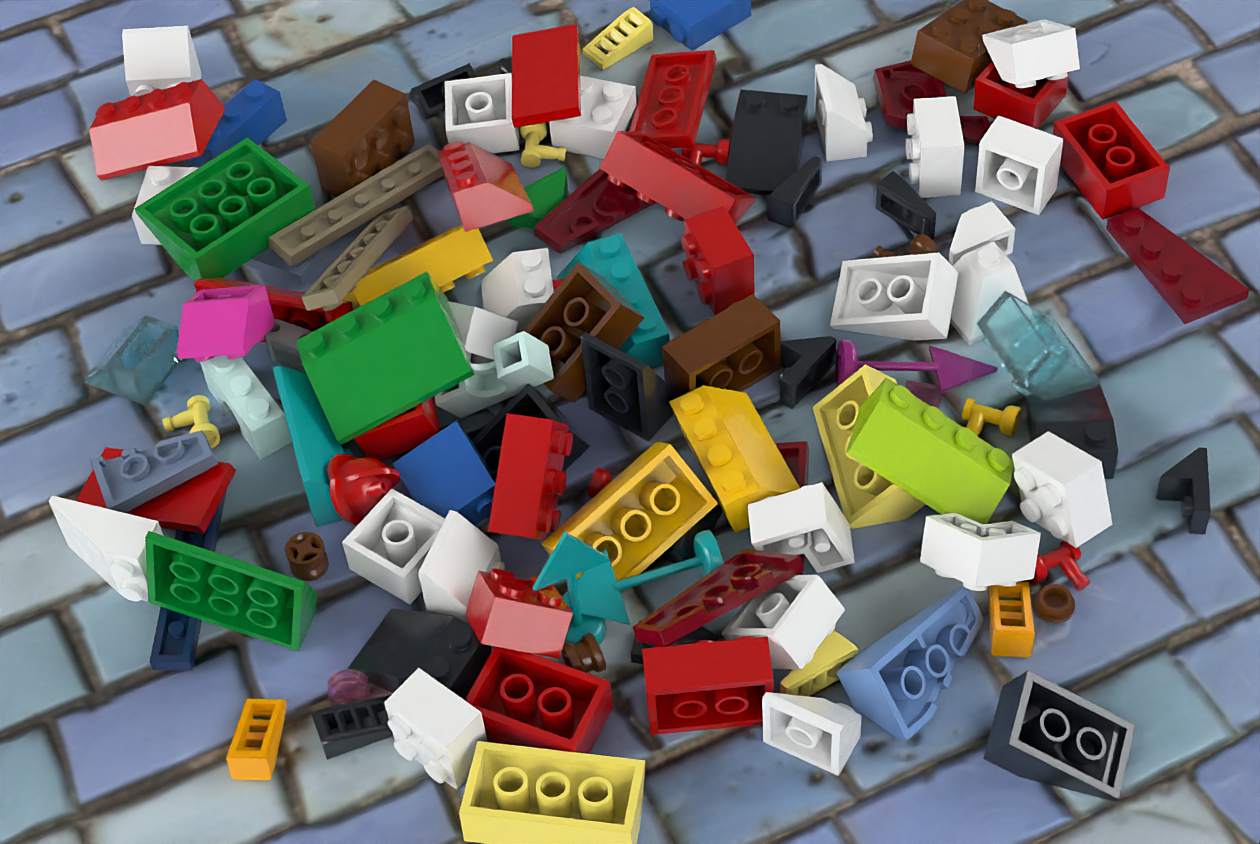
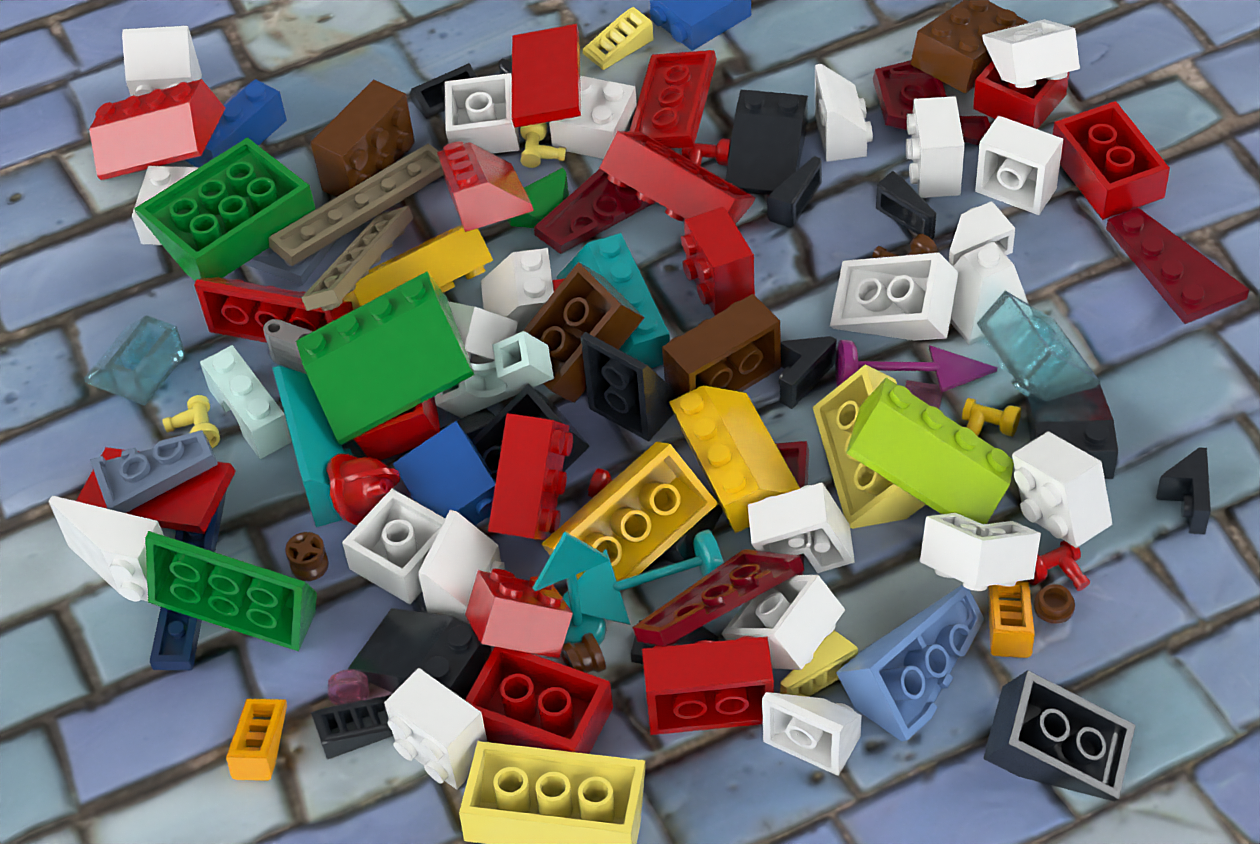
(224, 322): dark pink slope -> none

